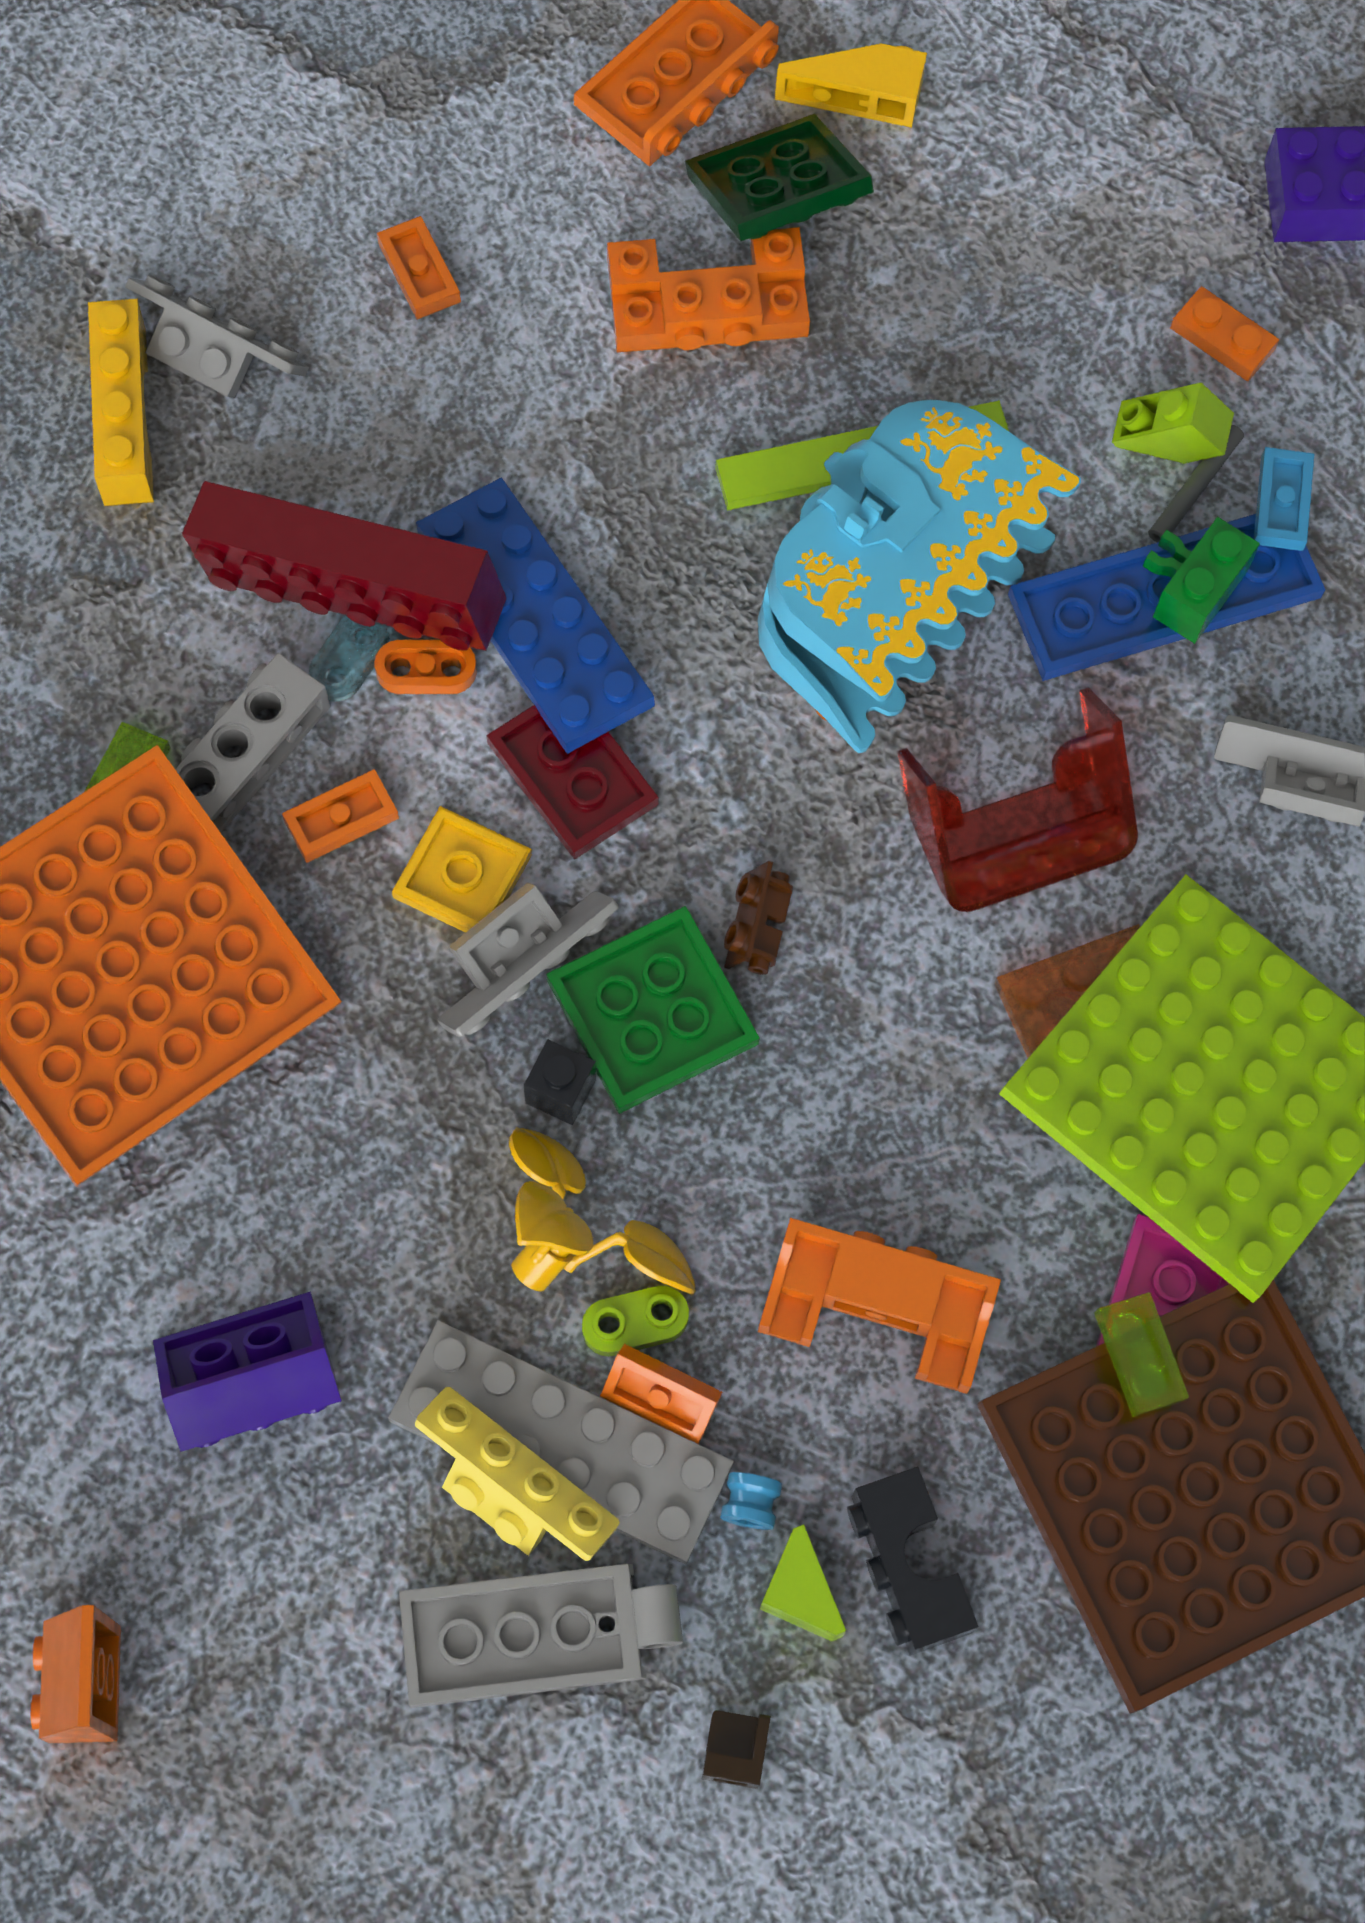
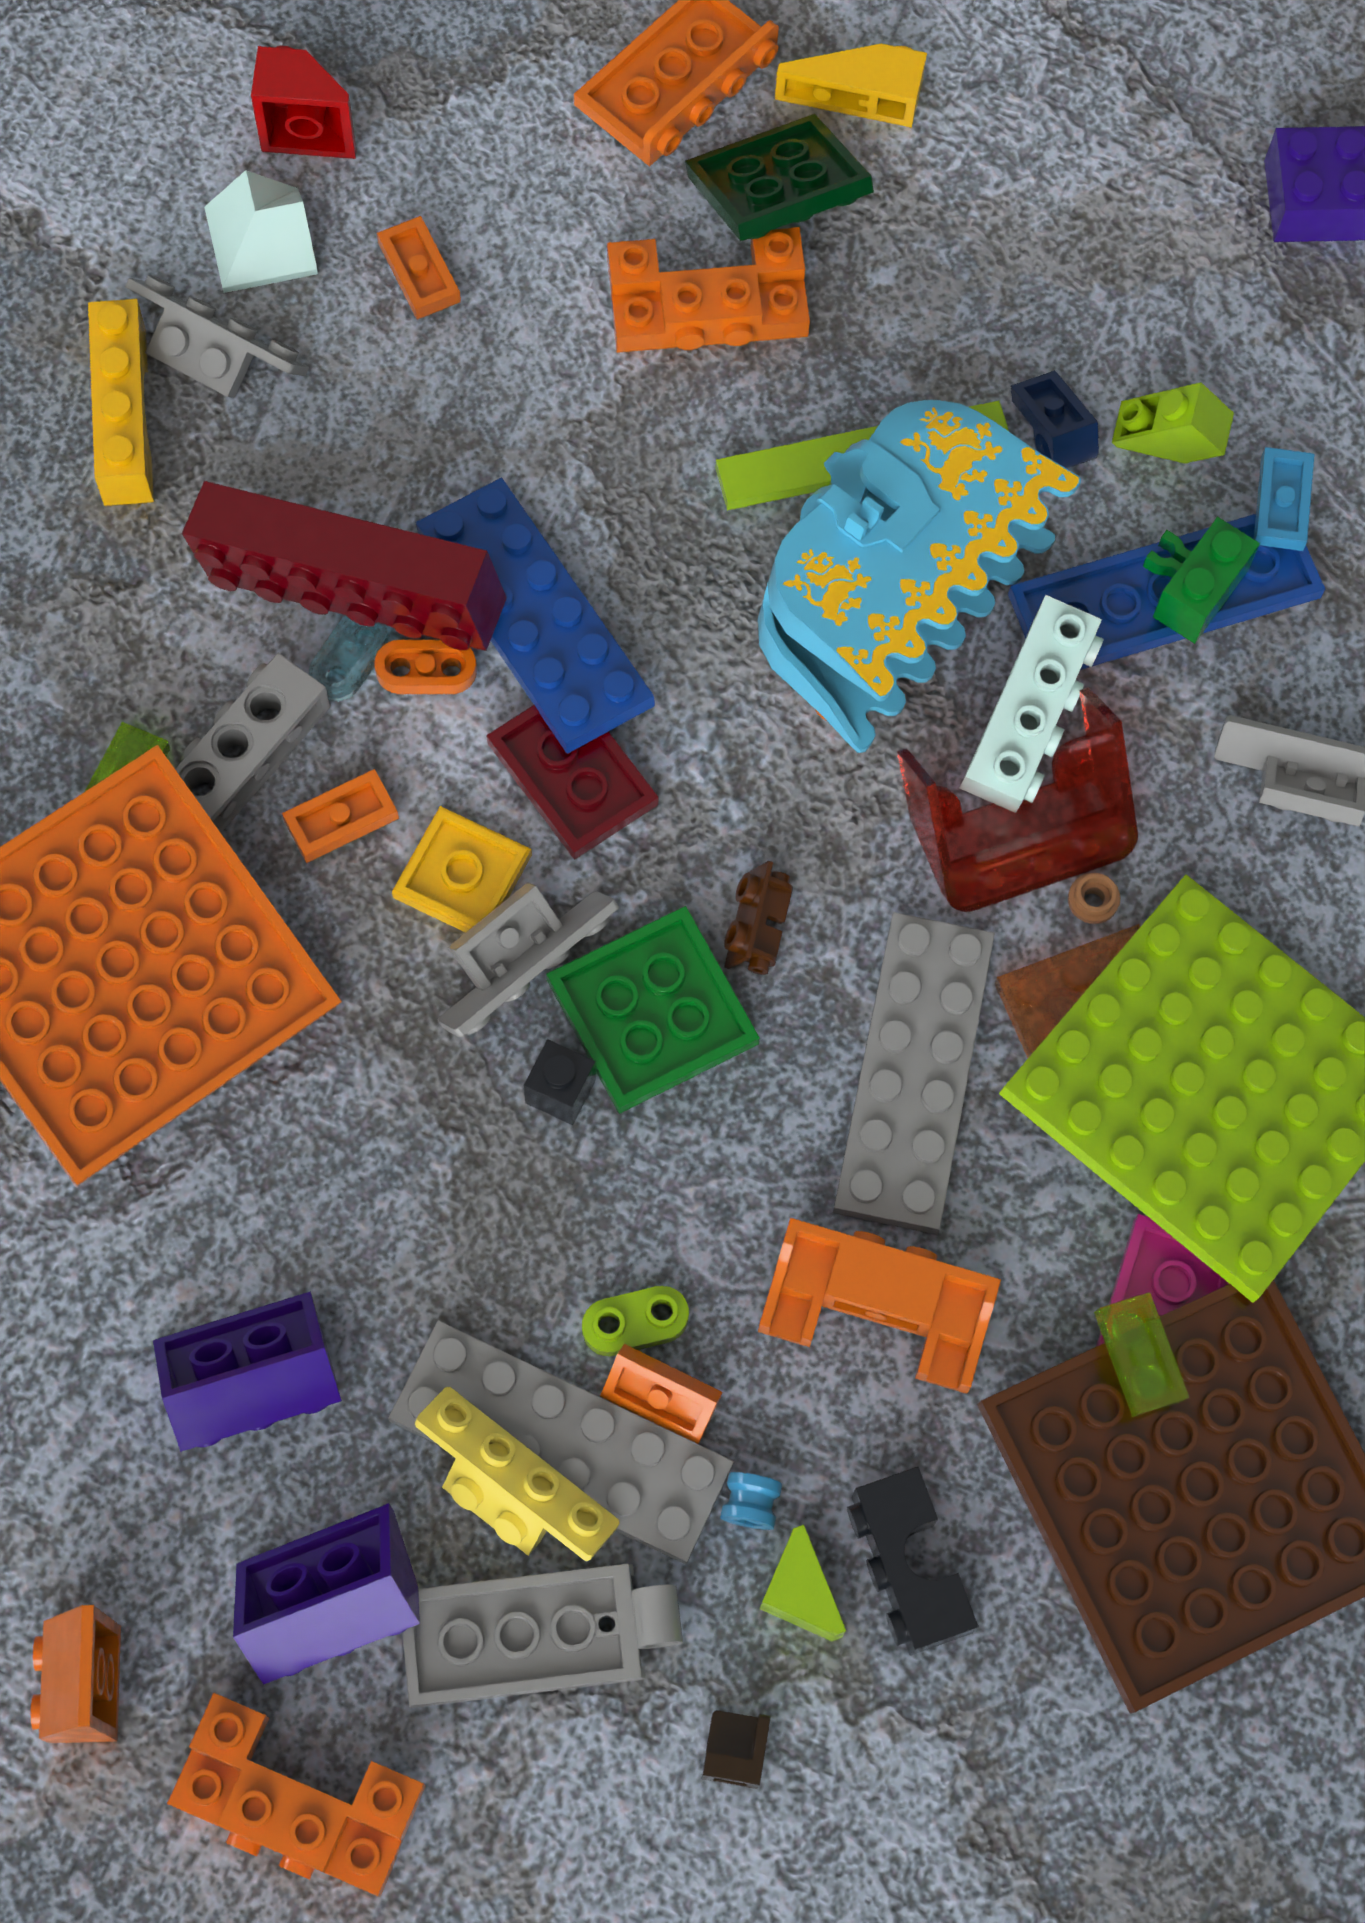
(259, 233): none -> light aqua slope
(276, 1812): none -> orange bracket
(300, 106): none -> red slope
(324, 1595): none -> dark purple slope
(555, 1232): yellow plant -> none
(914, 1074): none -> light grey plate
(1031, 704): none -> light aqua brick
(1059, 420): none -> dark blue plate
(1094, 884): none -> medium nougat plate
(1193, 488): dark grey piece -> none
(1224, 333): orange plate -> none

